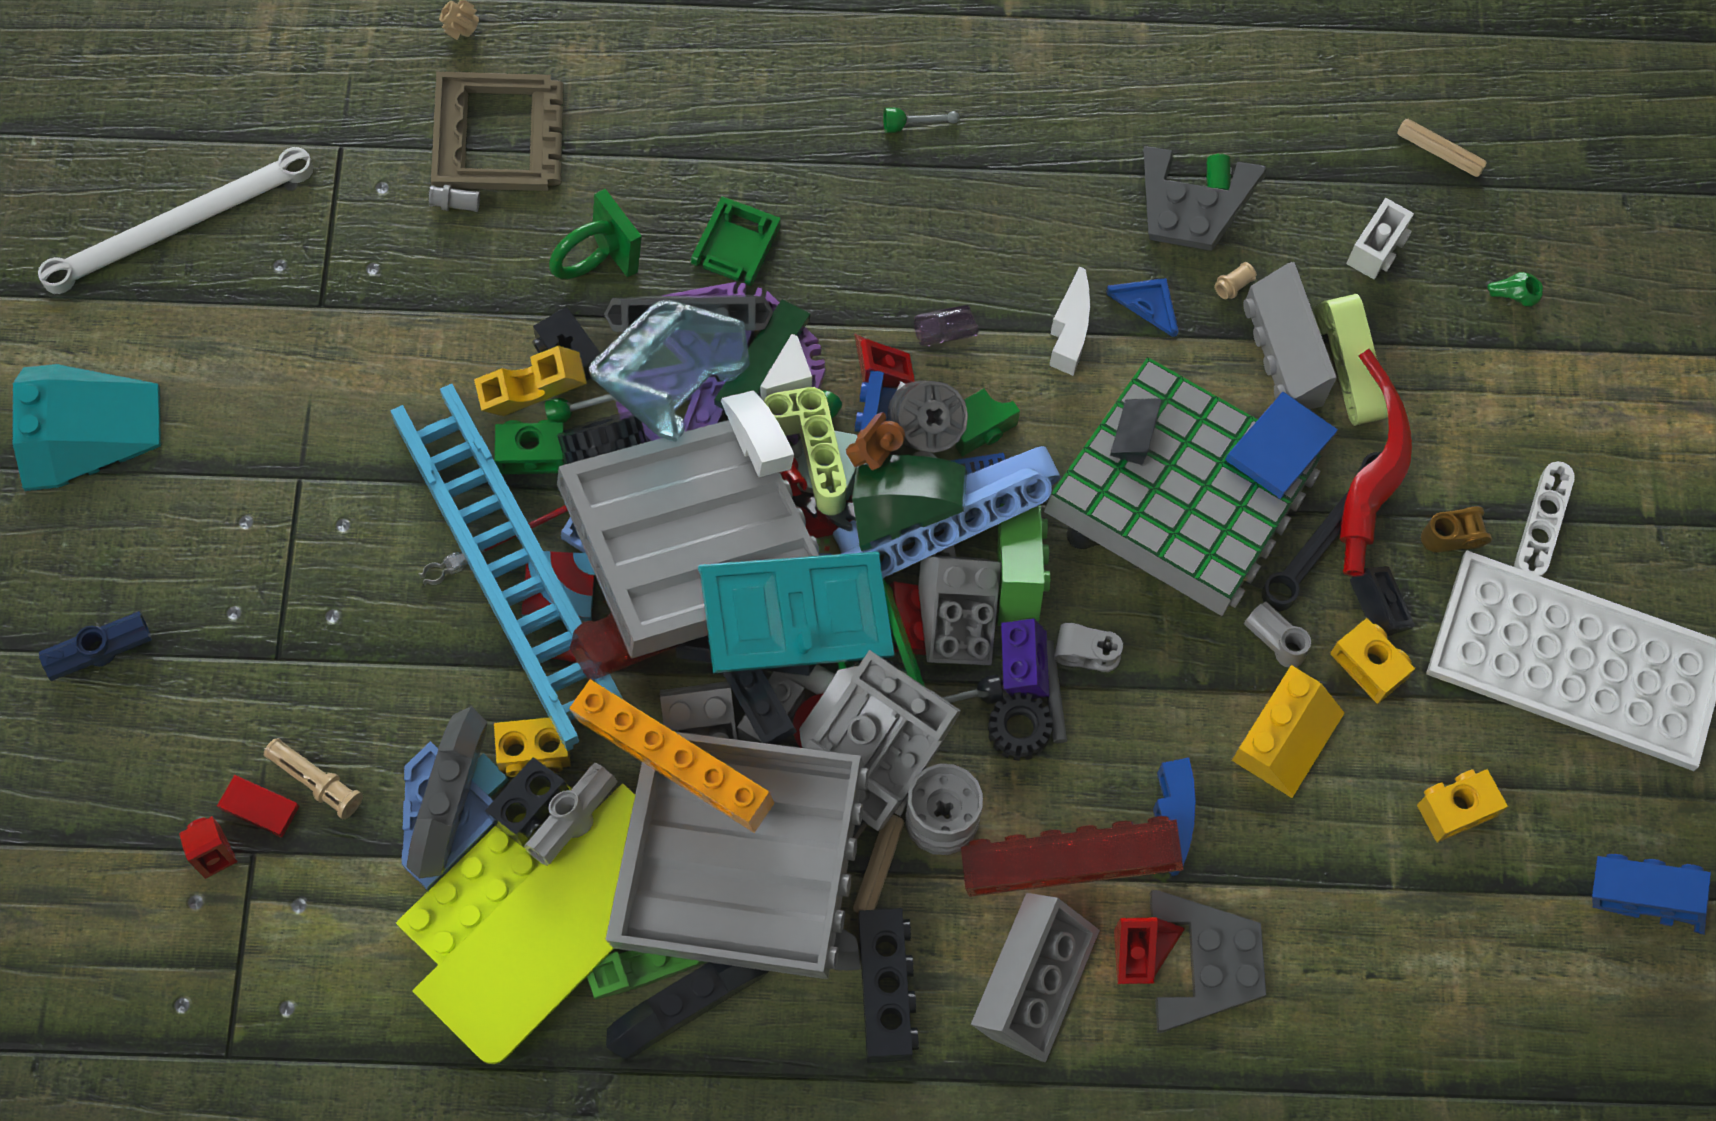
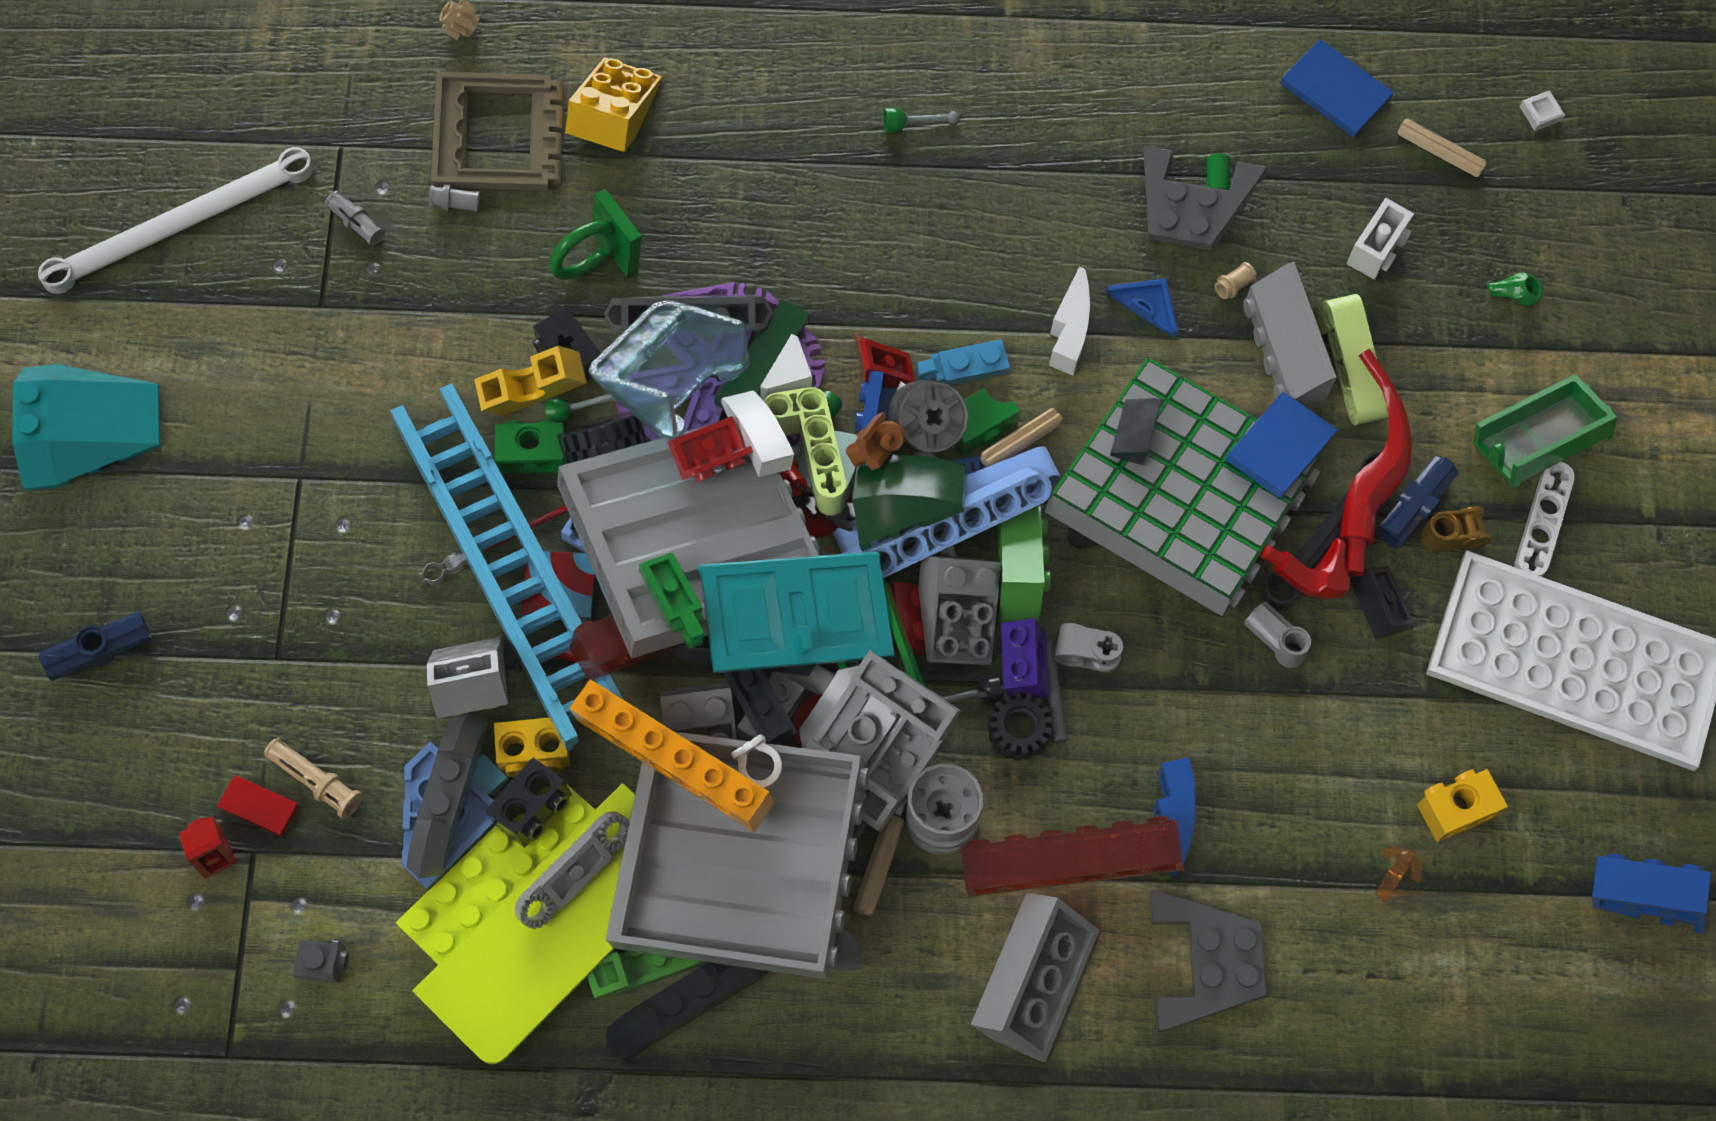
(321, 961): none -> dark grey bracket
(355, 218): none -> light grey pin
(467, 677): none -> light grey slope
(570, 814): light grey piece -> none
(572, 870): none -> light grey plate
(612, 104): none -> yellow slope
(674, 597): none -> green hinge
(708, 448): none -> red bracket
(732, 248): green container -> none
(758, 743): none -> white piece
(882, 1043): black brick -> none
(945, 325): clear purple arm -> none
(965, 364): none -> dark azure hinge
(1021, 438): none -> tan axle
(1143, 948): red slope -> none
(1290, 732): yellow slope -> none
(1323, 582): none -> red animal
(1336, 88): none -> blue tile
(1375, 679): yellow brick -> none
(1405, 860): none -> clear orange piece
(1417, 501): none -> dark blue piece
(1542, 110): none -> white tile
(1544, 429): none -> green door

